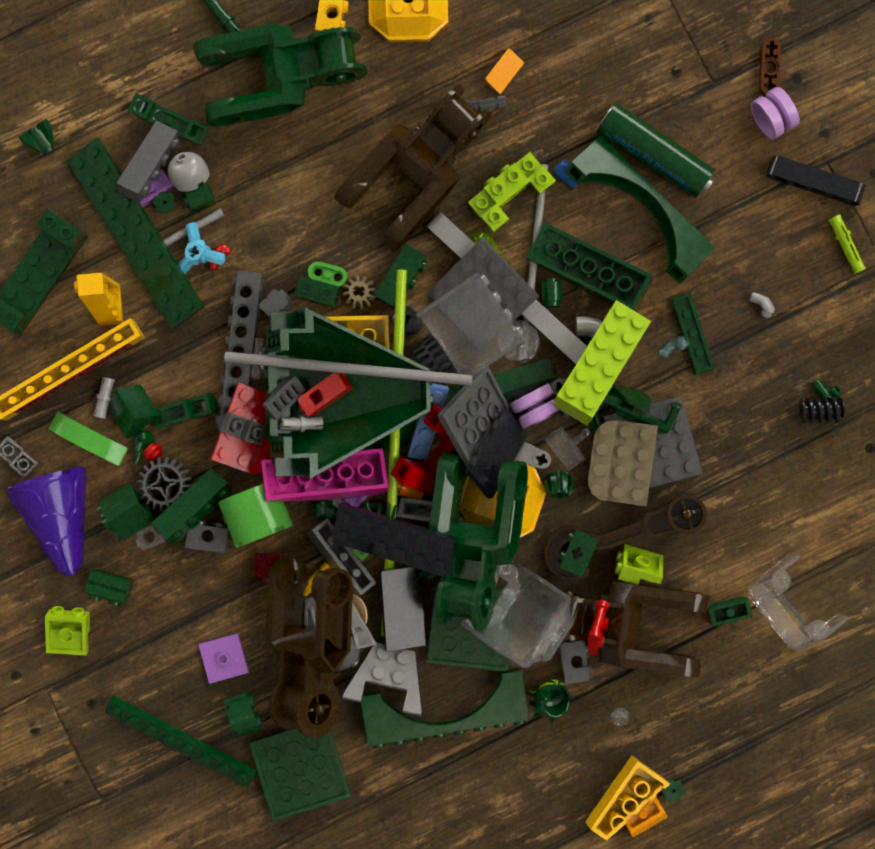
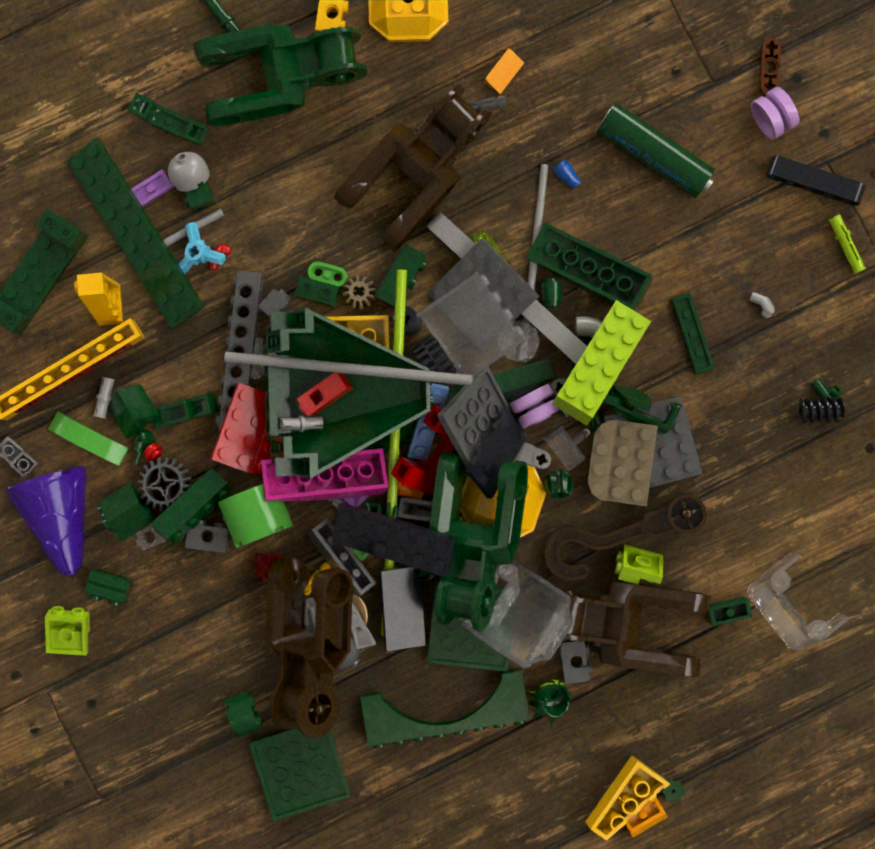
(39, 137): dark green brick -> none
(147, 162): dark grey brick -> none
(166, 206): dark green plant -> none
(180, 741): dark green plate -> none
(223, 658): medium lavender plate -> none
(243, 428): dark grey slope -> none
(292, 387): dark grey slope -> none
(323, 510): dark green piece -> none
(389, 669): light grey wing -> none
(506, 186): lime bracket -> none
(587, 544): dark green brick -> none
(600, 623): red plate -> none
(606, 166): dark green arch -> none
(620, 716): clear plate -> none
(672, 345): clear light blue arm -> none

